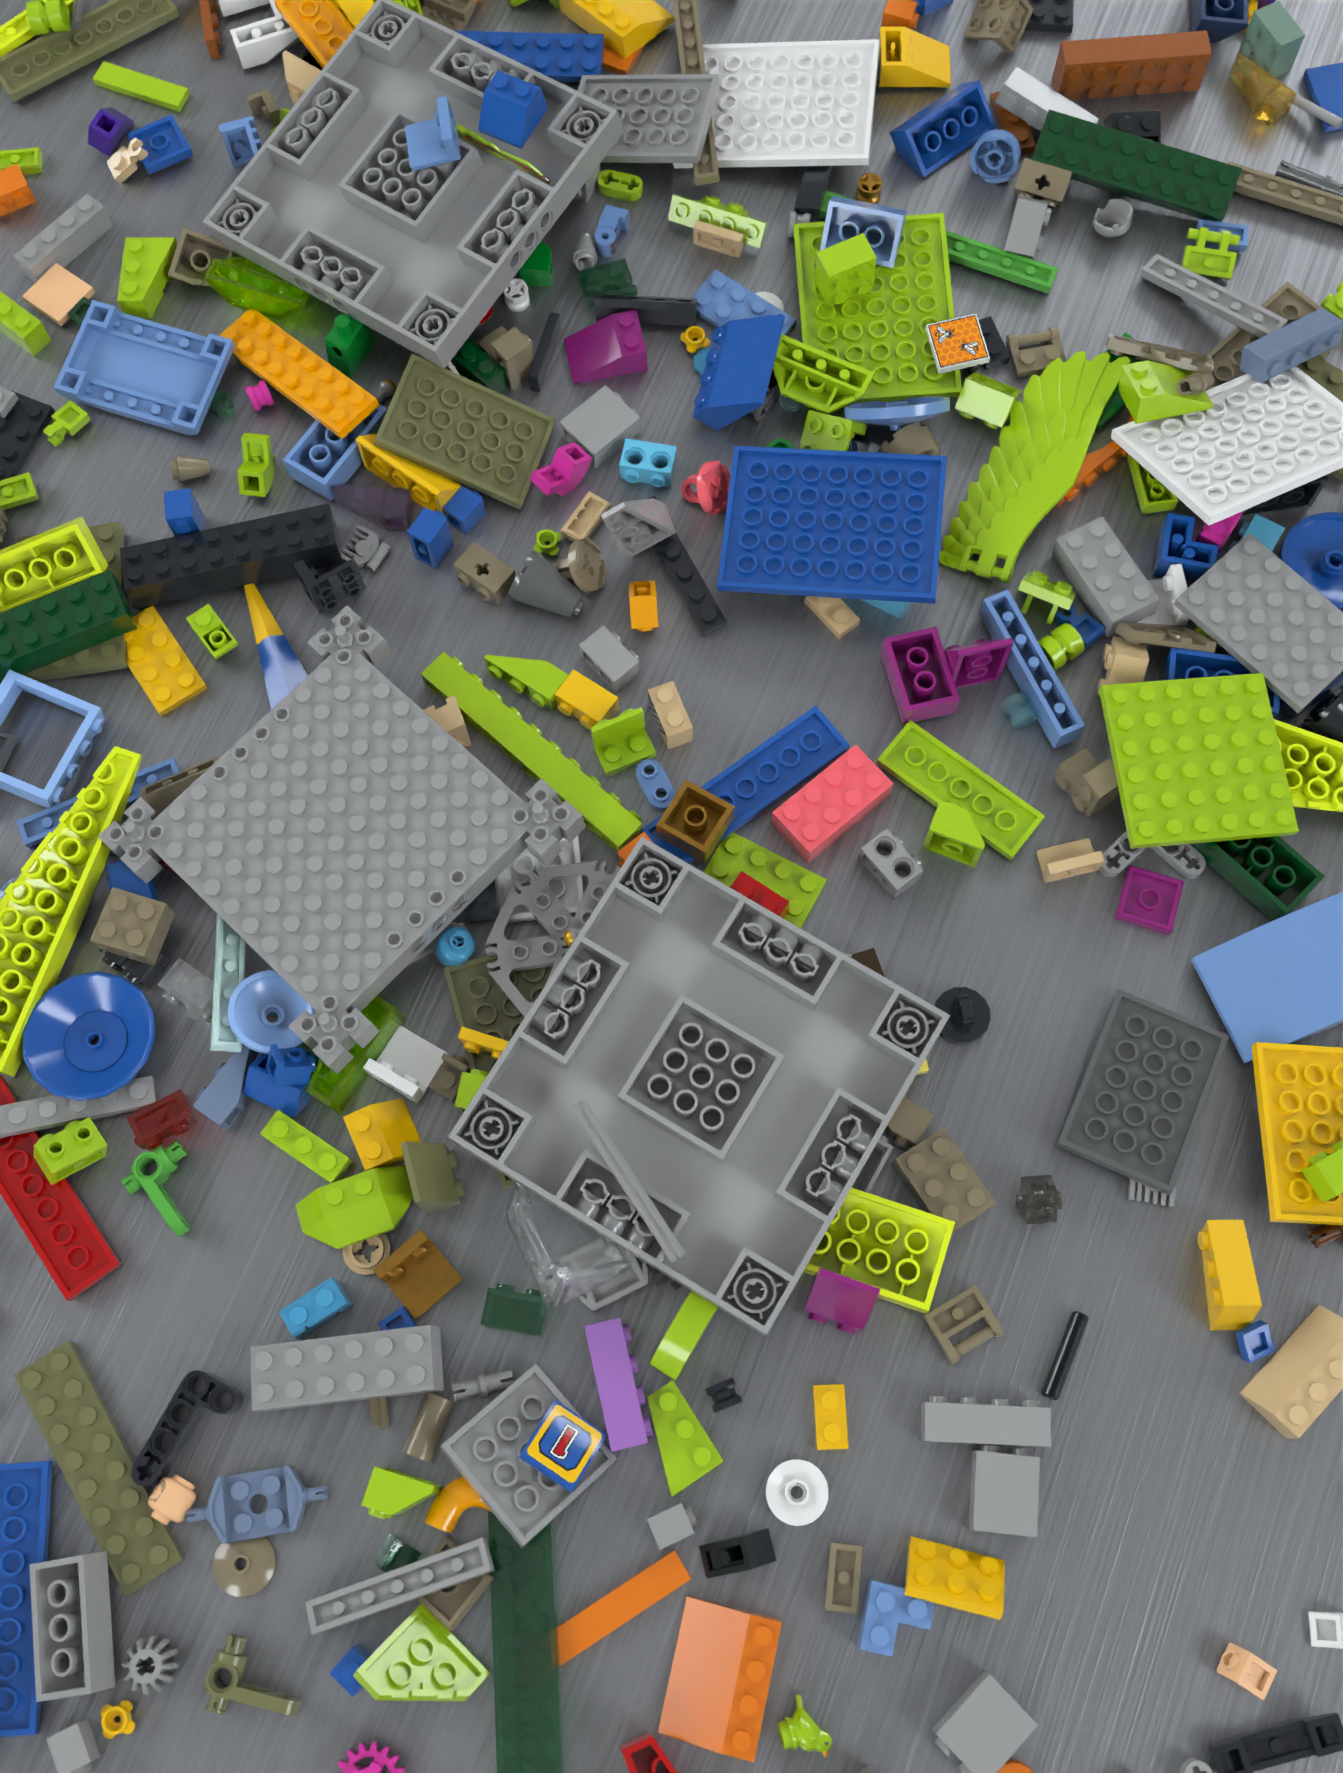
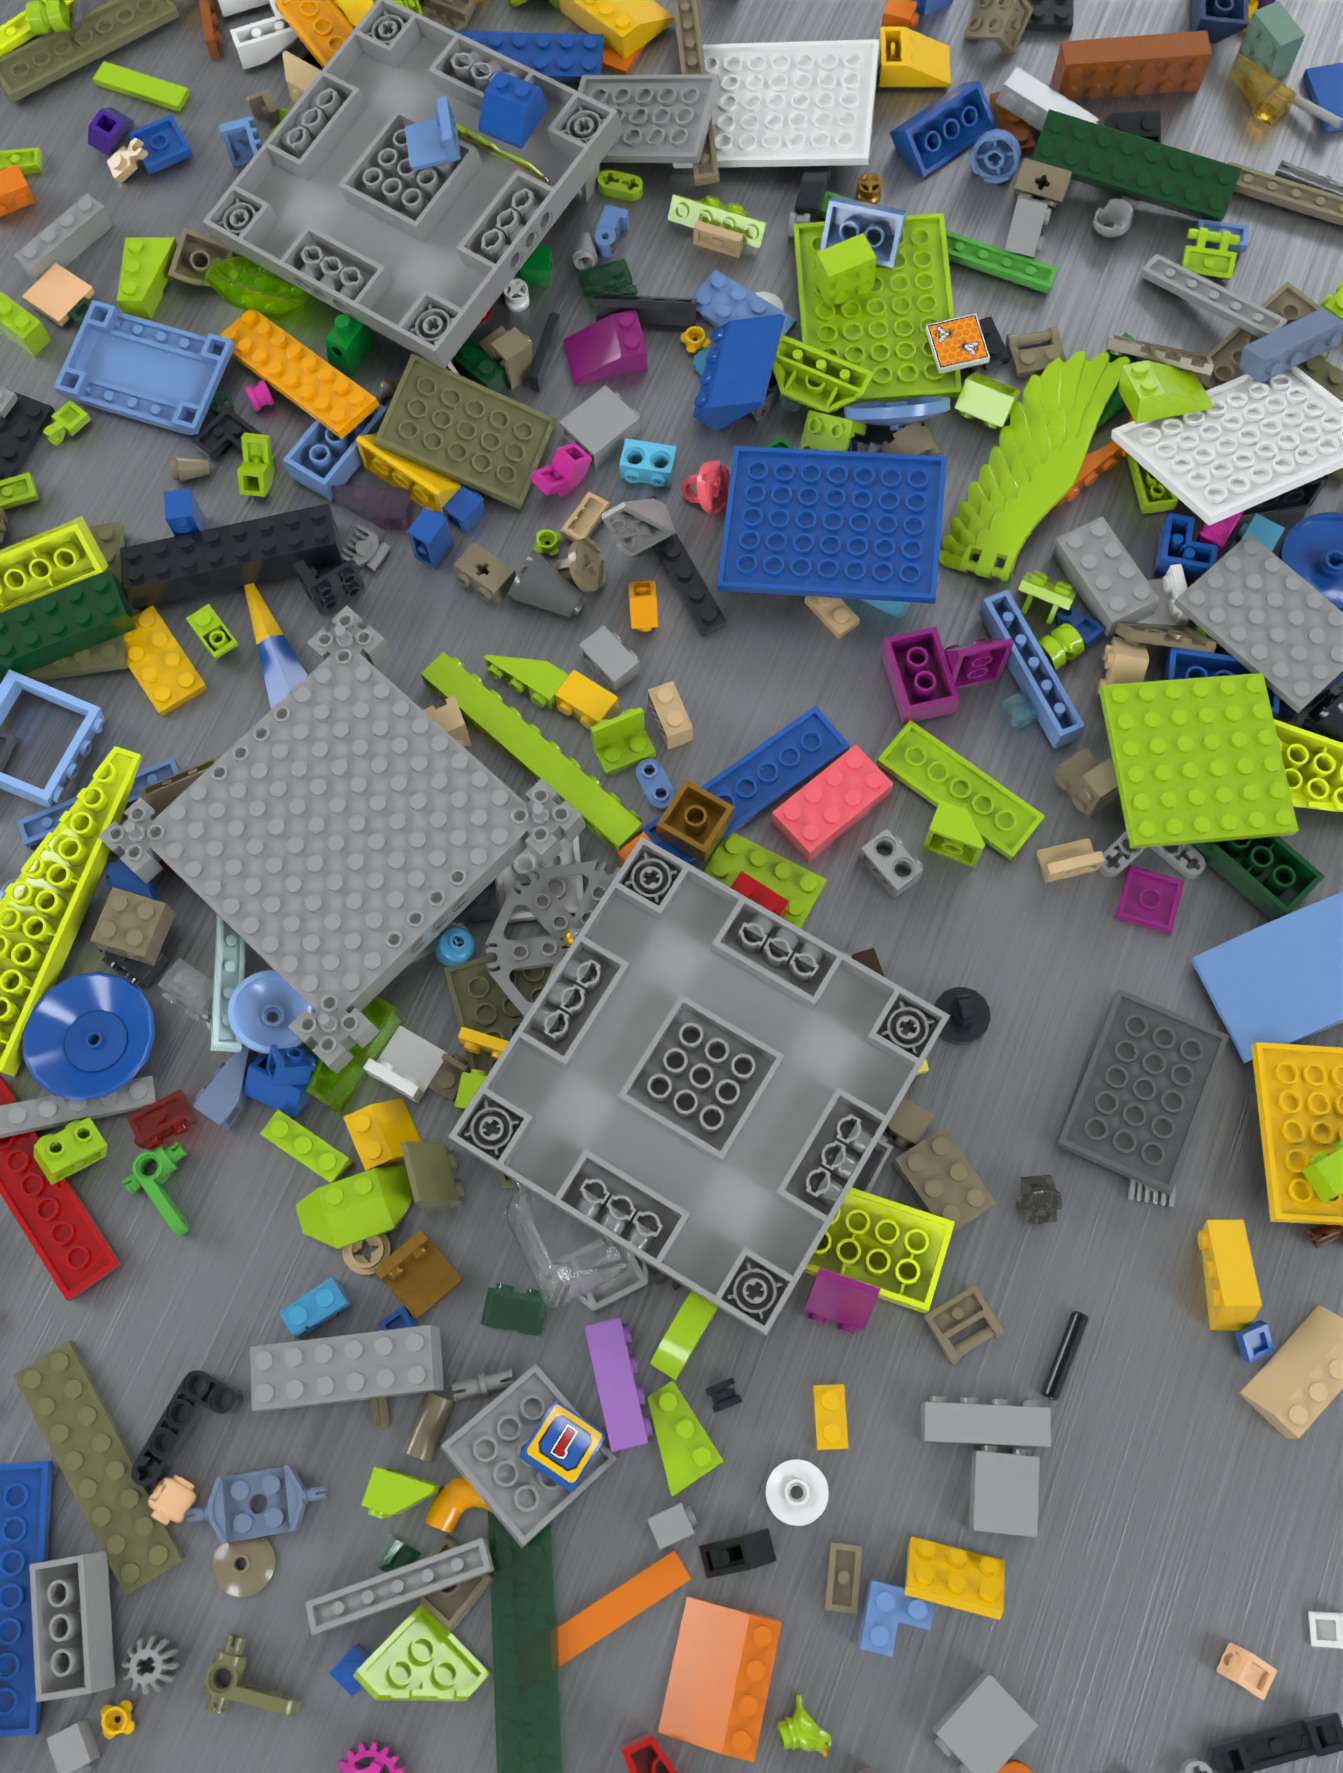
(221, 432): none -> black plate
(628, 1181): light grey axle -> none
(1195, 383): dark tan pin -> none

